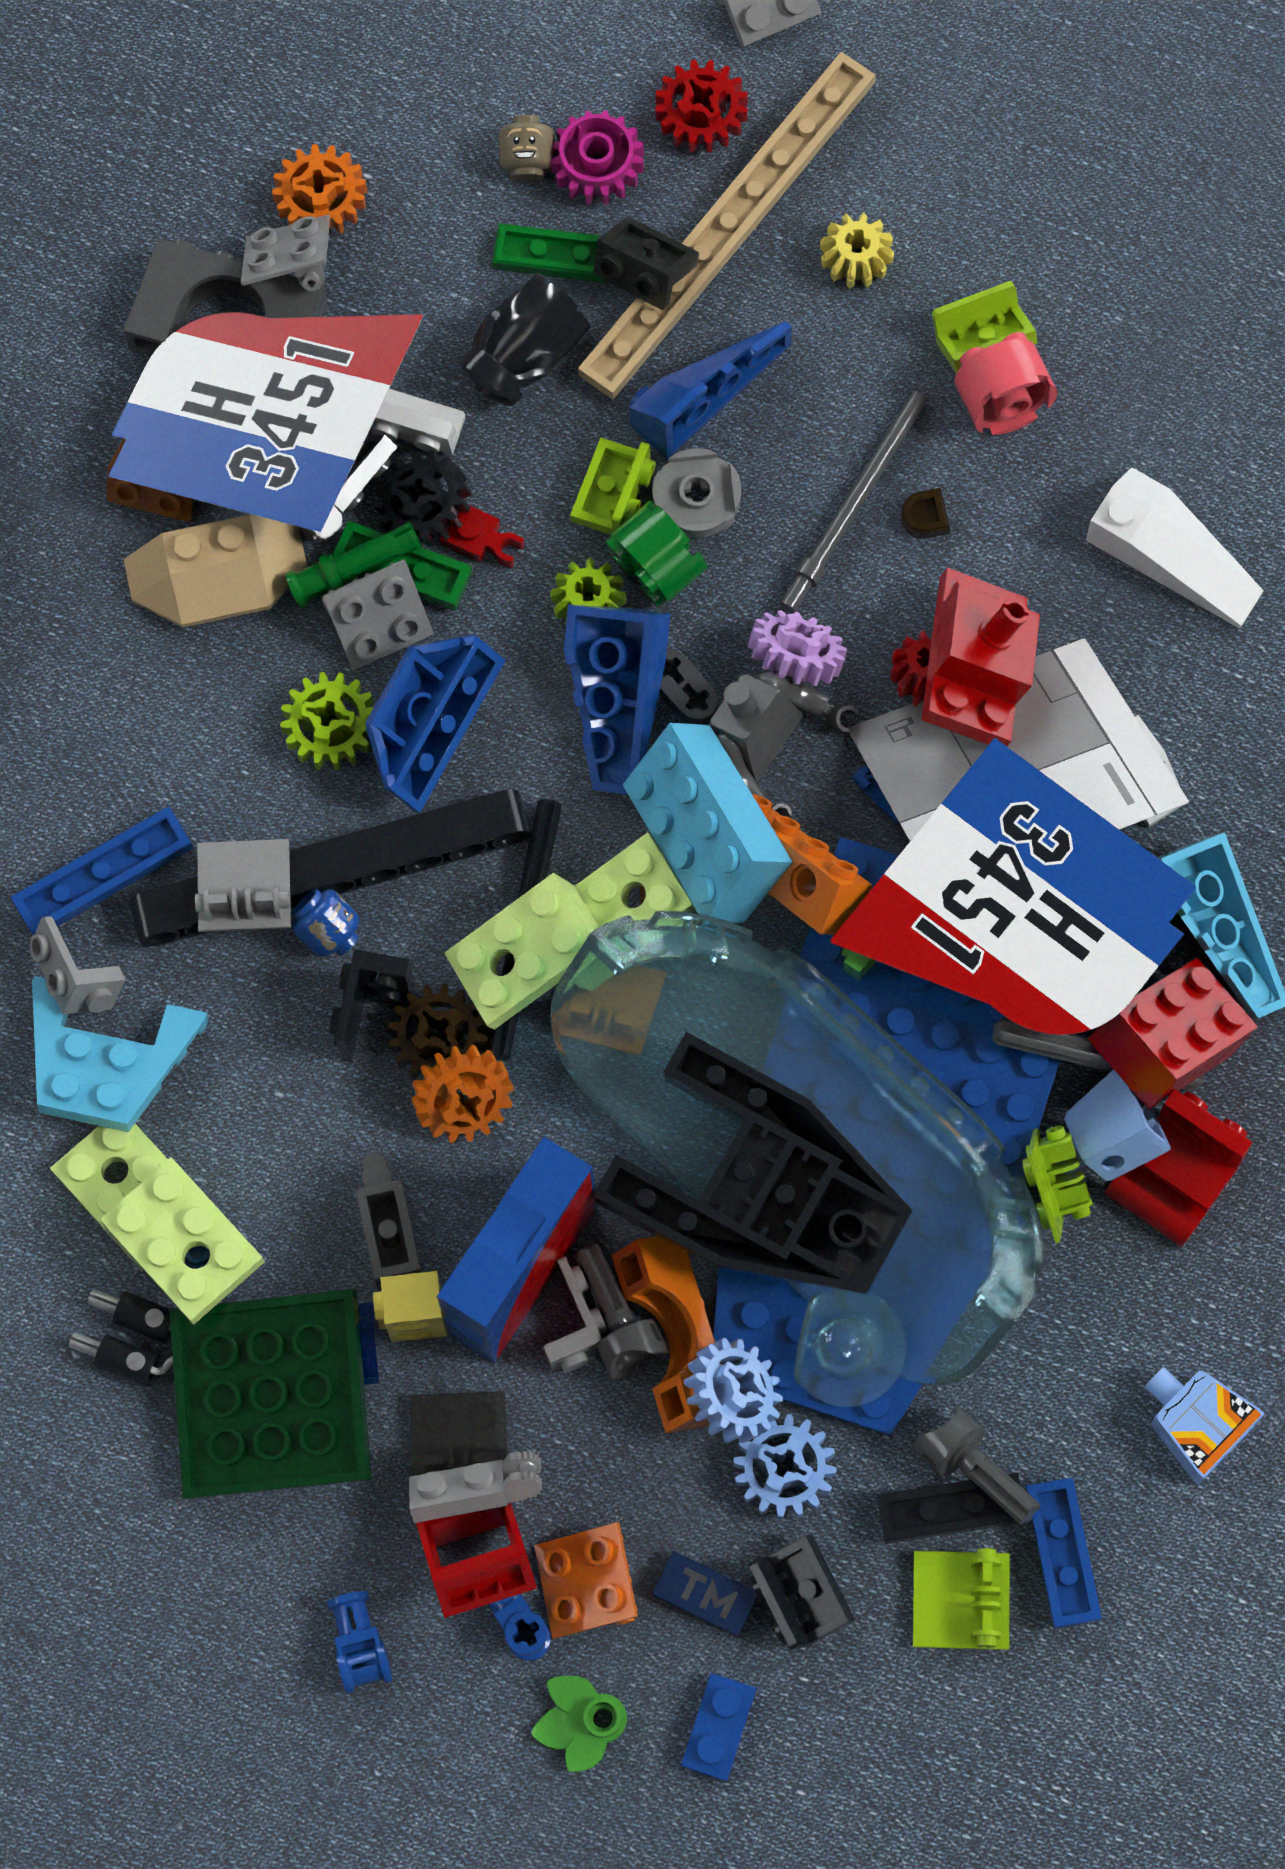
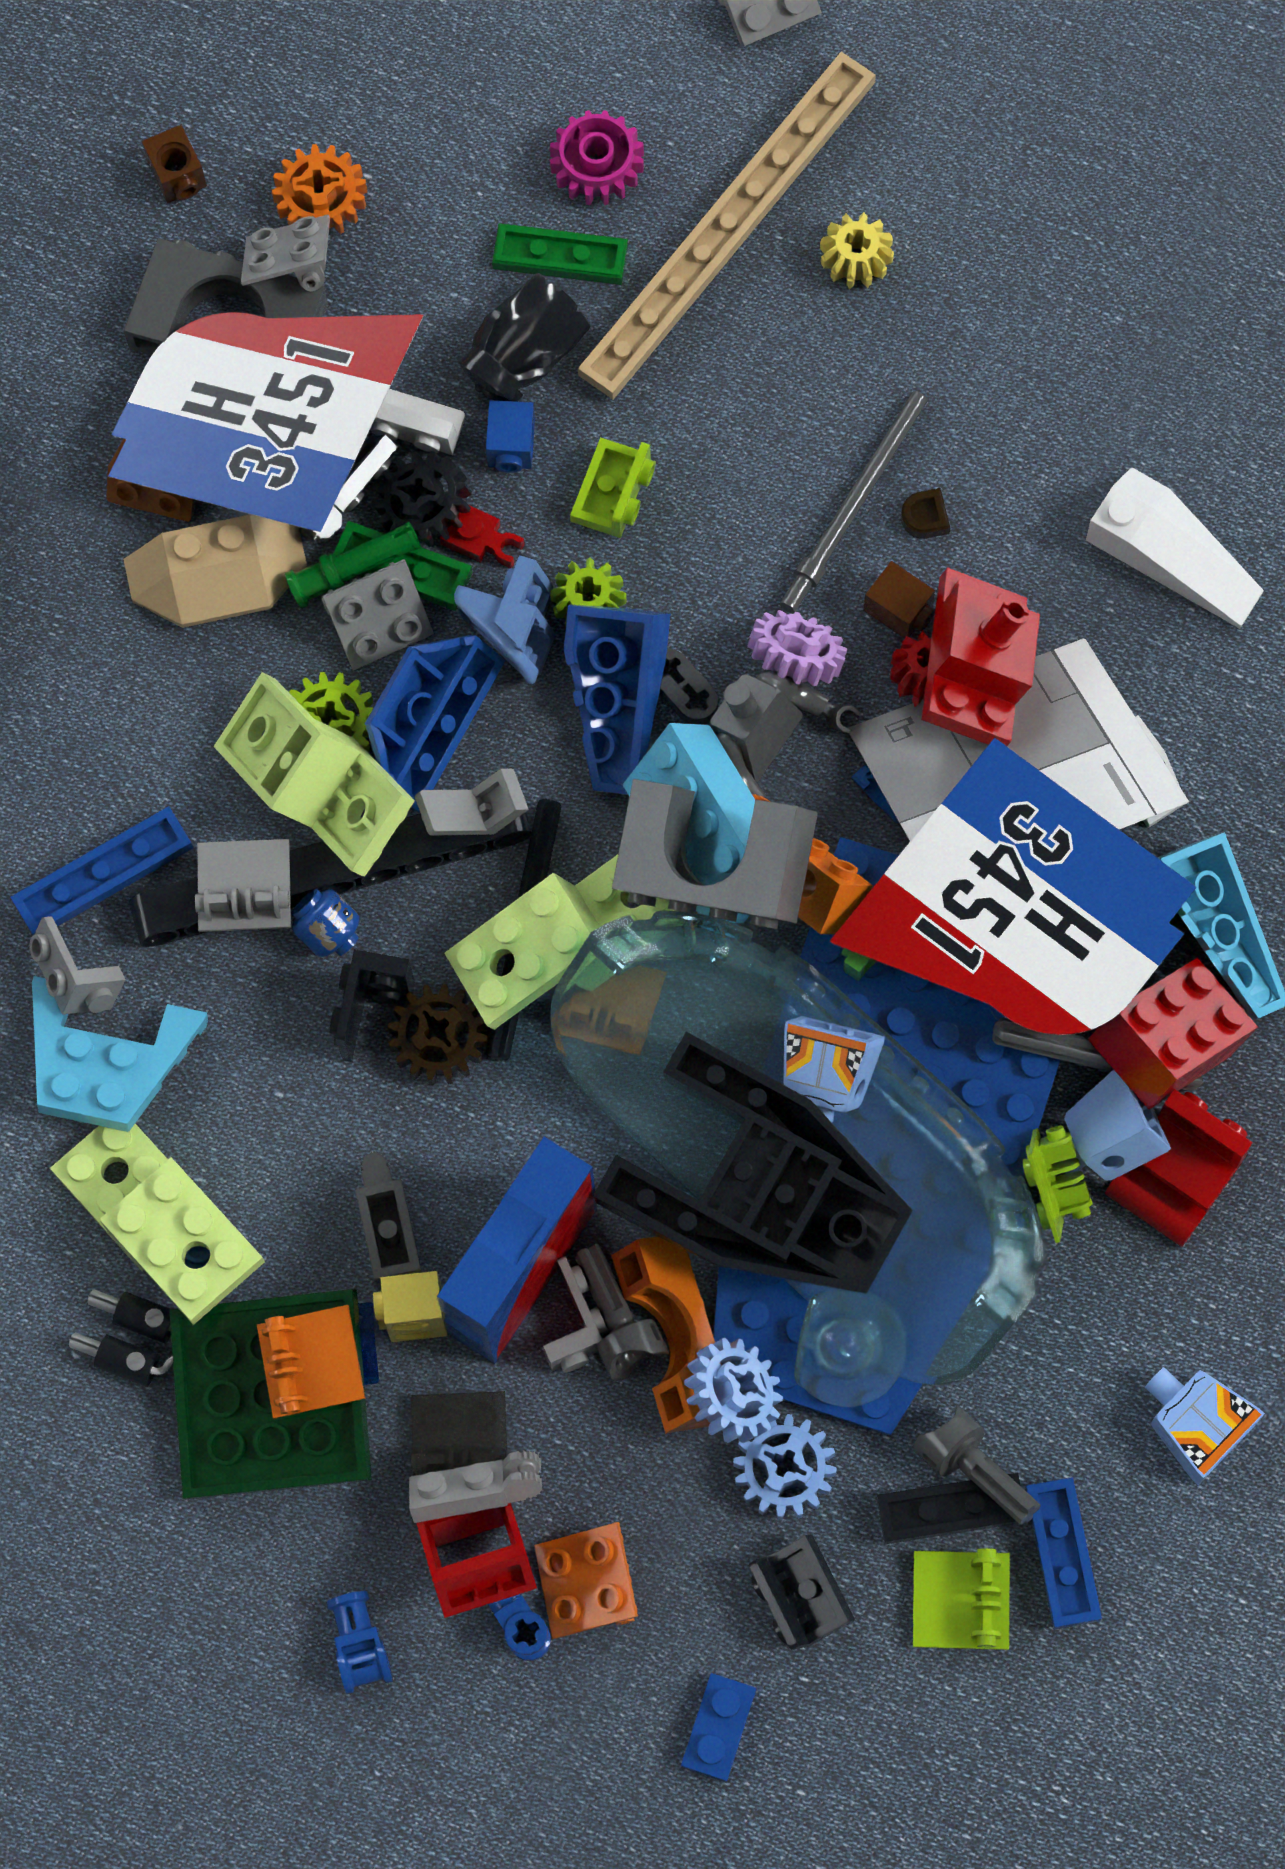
(169, 149): none -> reddish brown brick
(310, 1361): none -> orange hinge
(314, 774): none -> yellowish green bracket
(446, 1110): orange gear -> none
(473, 811): none -> light grey bracket
(510, 435): none -> blue brick
(516, 621): none -> medium blue piece
(526, 148): dark tan head -> none
(572, 1724): bright green plate -> none
(642, 261): pearl dark grey bracket -> none
(656, 552): green brick -> none
(693, 395): blue wedge -> none
(697, 122): red gear -> none
(705, 1594): dark blue tile -> none
(714, 475): light grey plate -> none
(763, 885): none -> dark grey arch
(829, 1063): none -> light blue torso
(900, 601): none -> reddish brown brick
(979, 322): lime bracket -> none
(1004, 384): coral brick -> none

